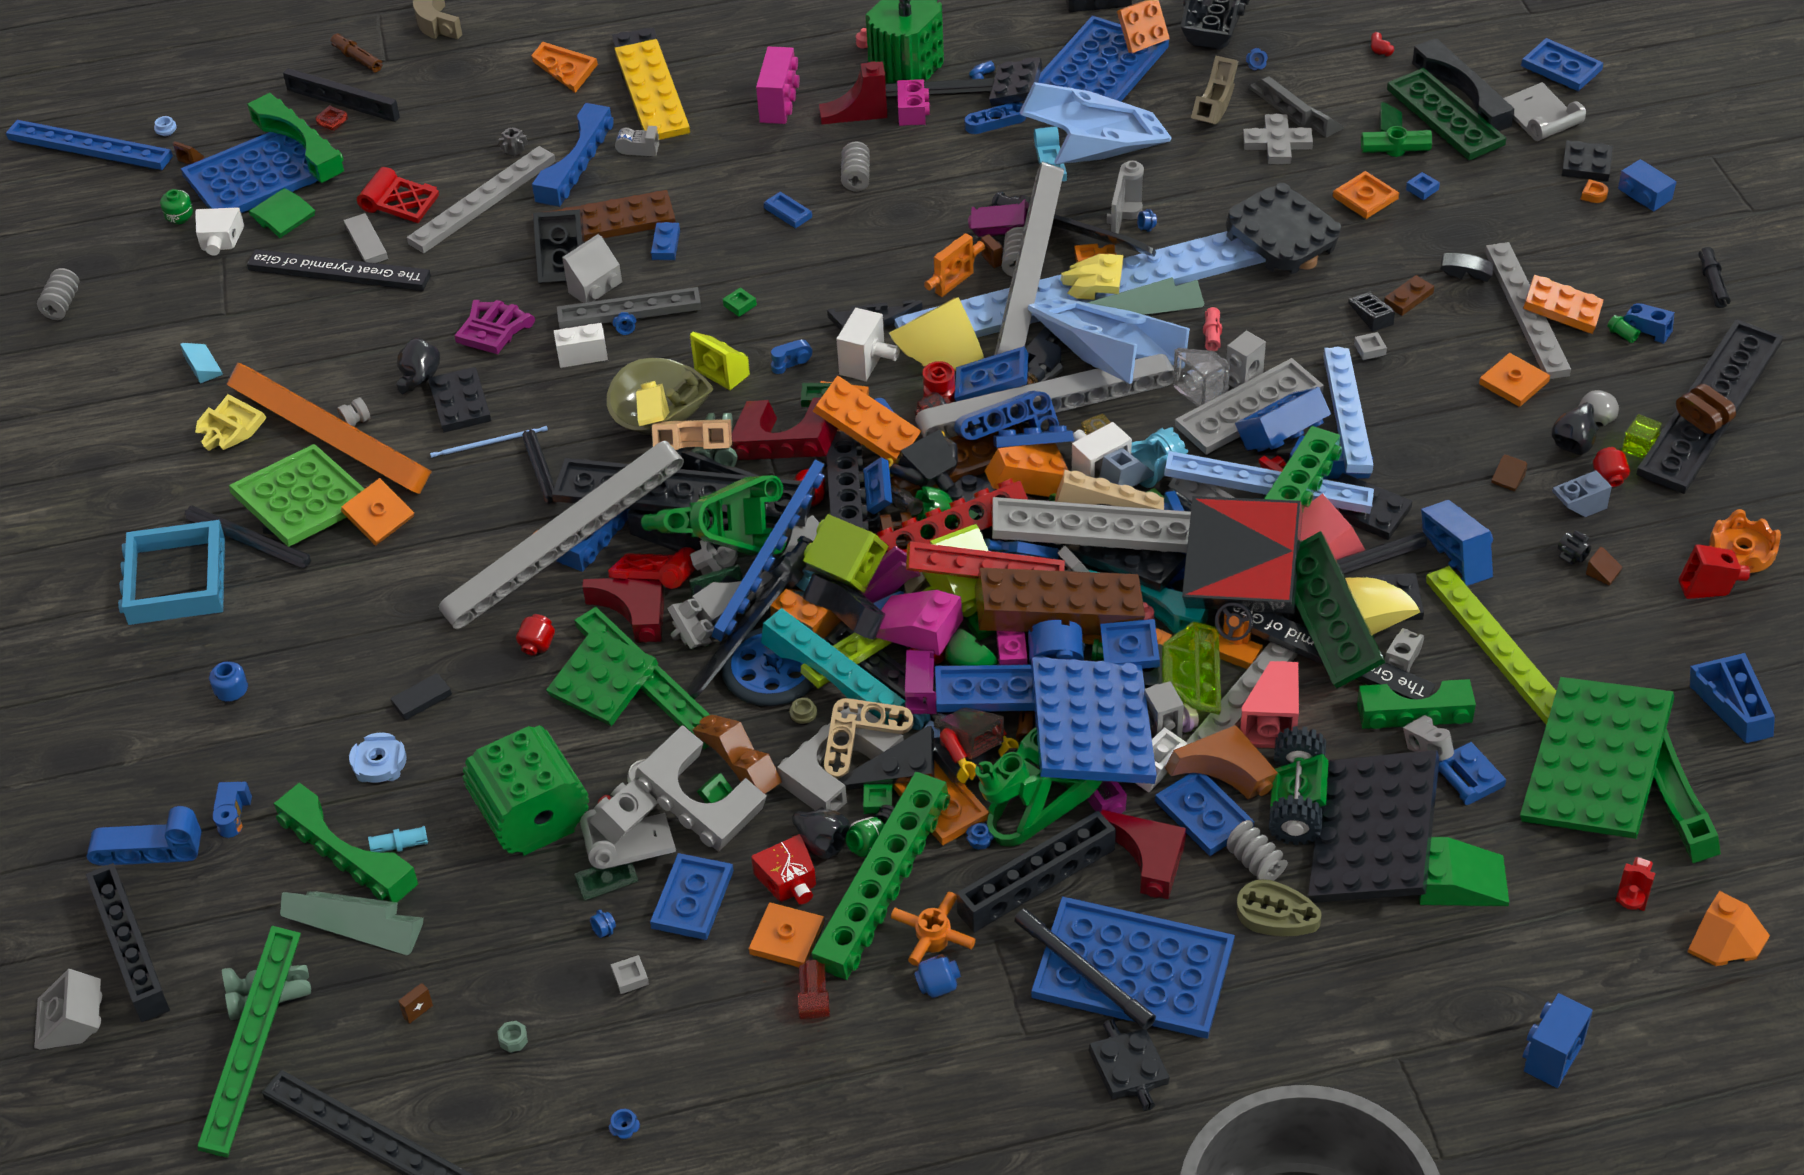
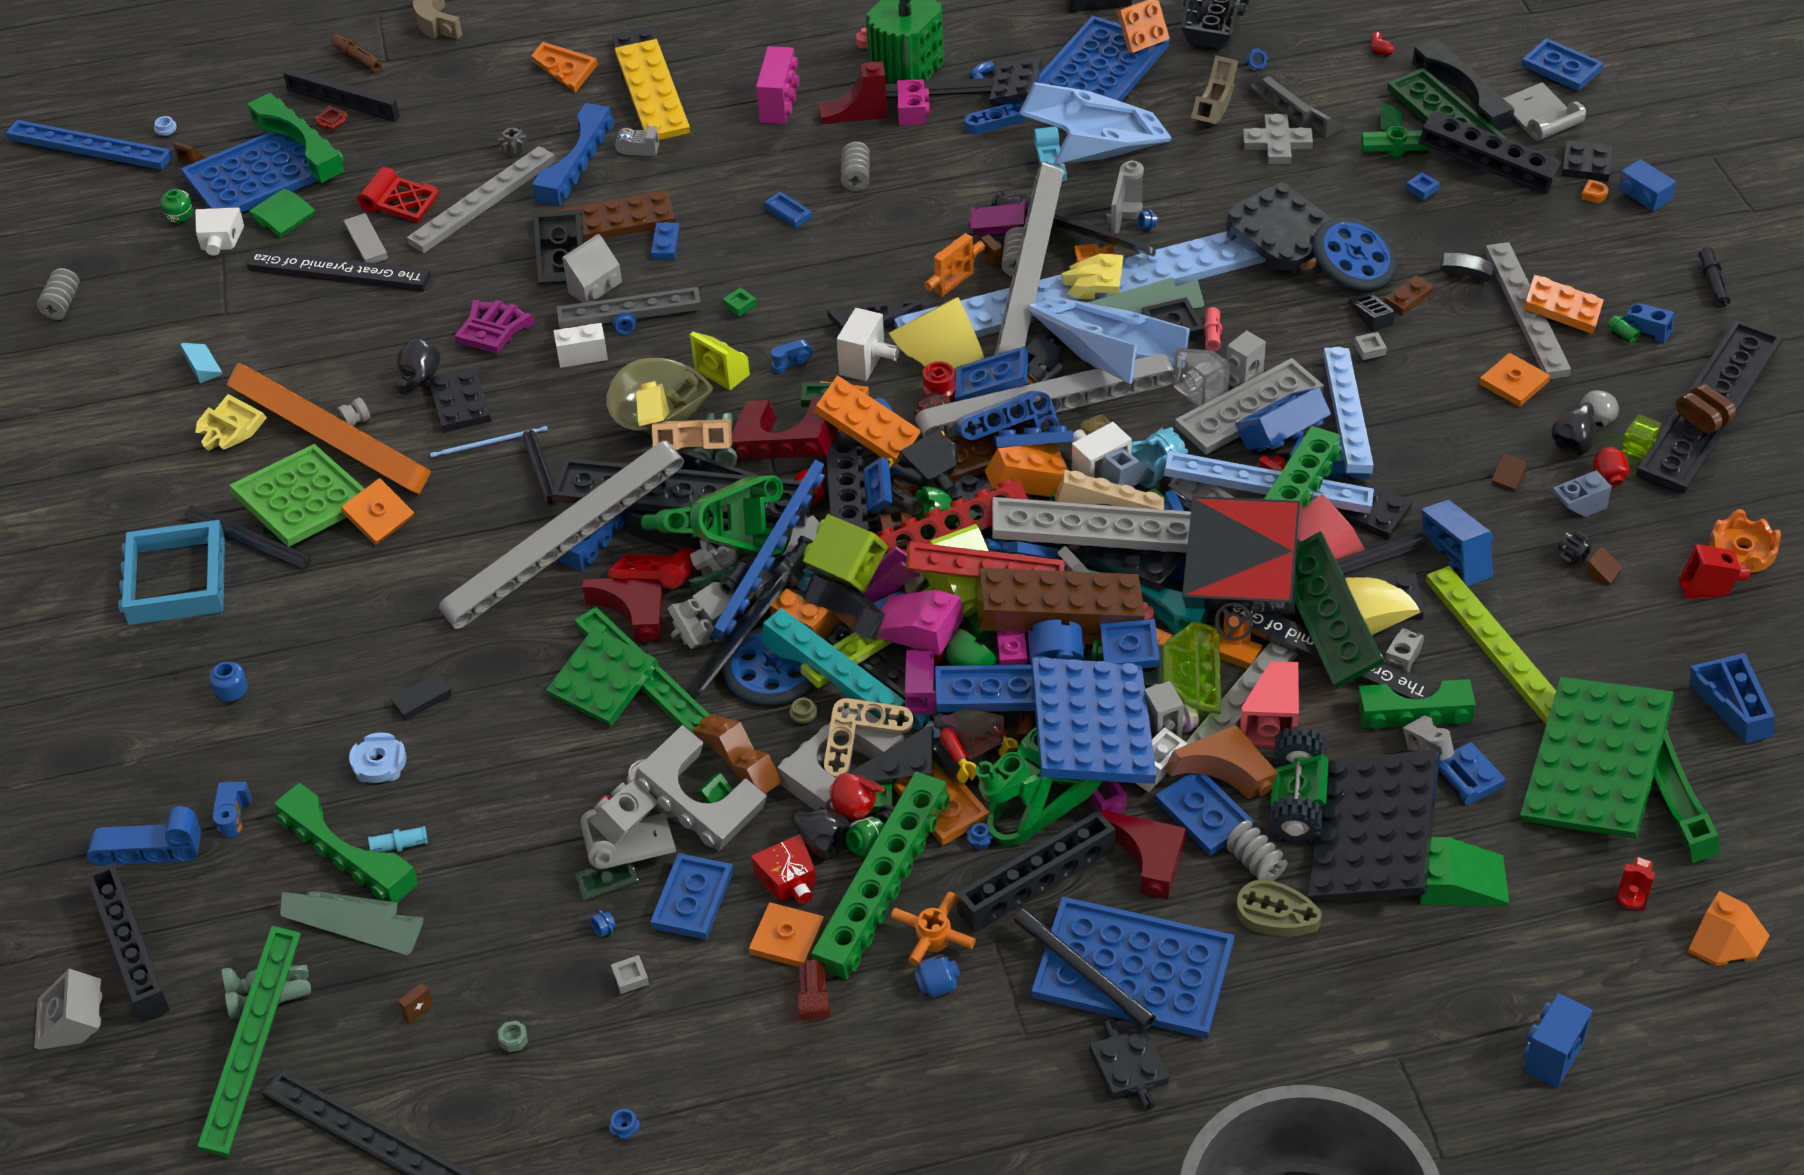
(525, 790): green piece -> none
(535, 634): red head -> none
(731, 581): none -> black pin
(853, 795): none -> red piece
(1177, 312): none -> black plate
(1354, 279): none -> wedge
(1365, 194): orange plate -> none
(1489, 152): none -> black brick

